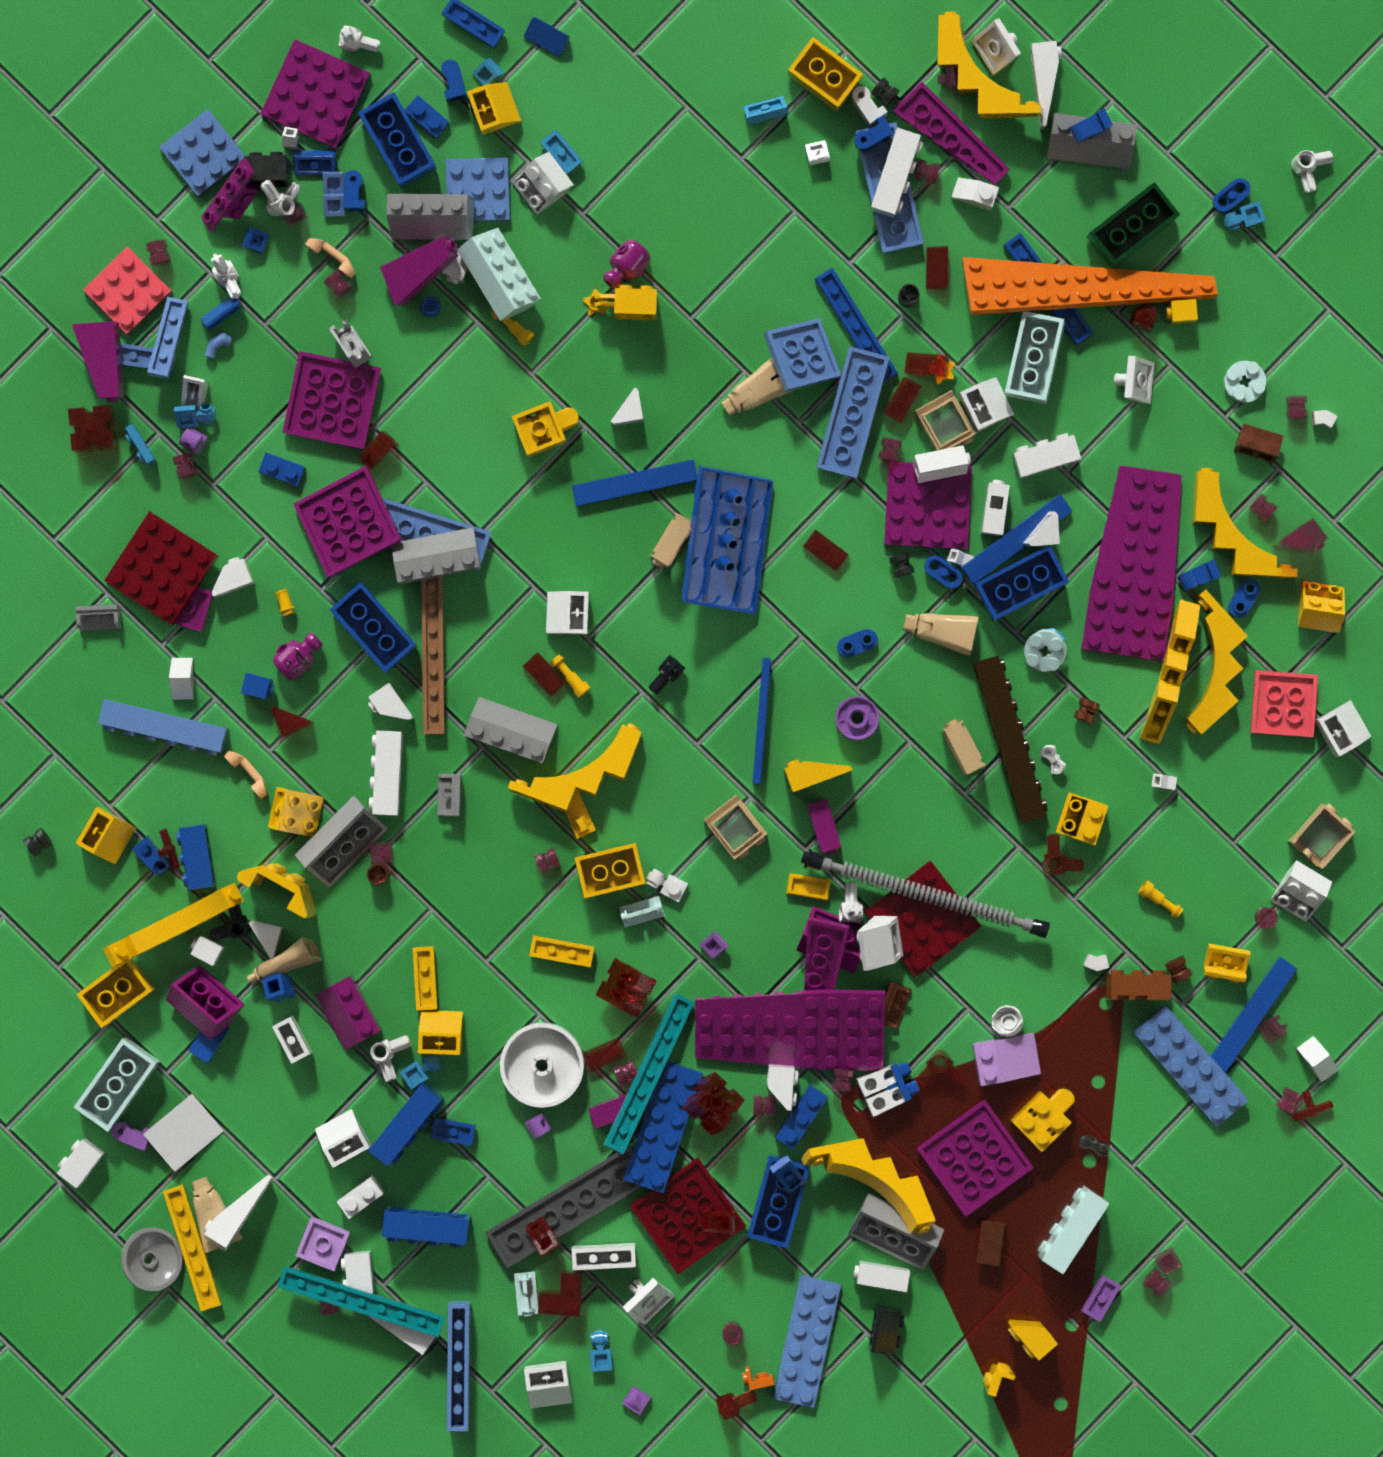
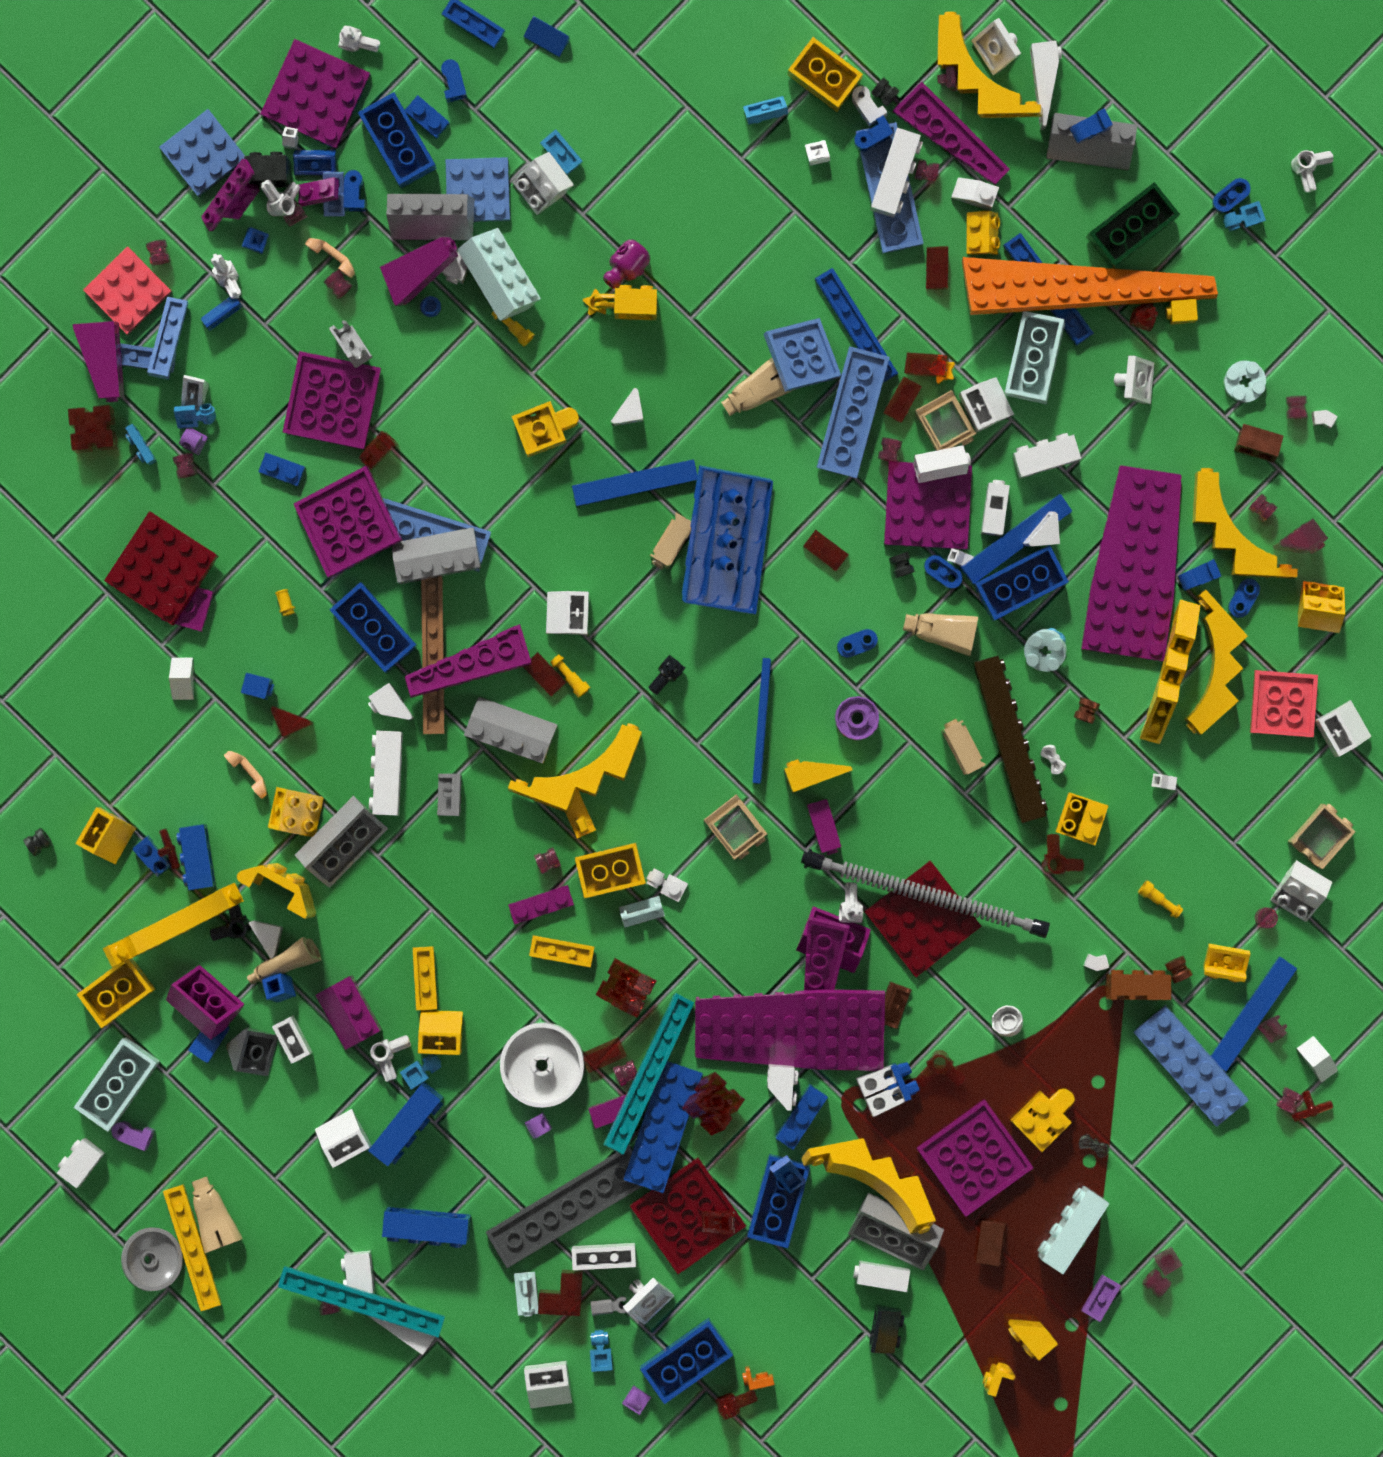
(98, 617): light grey hinge -> none
(163, 726): medium blue brick -> none
(183, 1132): white sticker -> none
(206, 949): white brick -> none
(215, 342): medium blue arm -> none
(229, 1222): white slope -> none
(233, 577): white slope -> none
(252, 1051): none -> dark grey slope
(295, 657): magenta piece -> none
(318, 191): none -> magenta plate
(322, 1243): lavender plate -> none
(360, 1196): white brick -> none
(375, 872): copper wheel -> none
(381, 853): clear pink tile -> none
(453, 1131): blue plate -> none
(458, 1366): medium blue brick -> none
(487, 658): none -> magenta wing
(488, 72): dark azure slope -> none
(493, 107): yellow slope -> none
(541, 904): none -> magenta plate
(543, 1236): clear red slope -> none
(607, 1306): none -> light grey bar
(686, 1360): none -> blue brick
(714, 945): medium lavender tile -> none
(732, 1328): clear pink wheel -> none
(764, 1105): clear pink wheel -> none
(807, 1341): medium blue plate -> none
(808, 886): yellow tile -> none
(842, 1079): clear pink wheel -> none
(880, 942): white slope -> none
(908, 295): pearl dark grey wheel -> none
(982, 233): none -> yellow bracket
(1006, 1059): lavender slope -> none

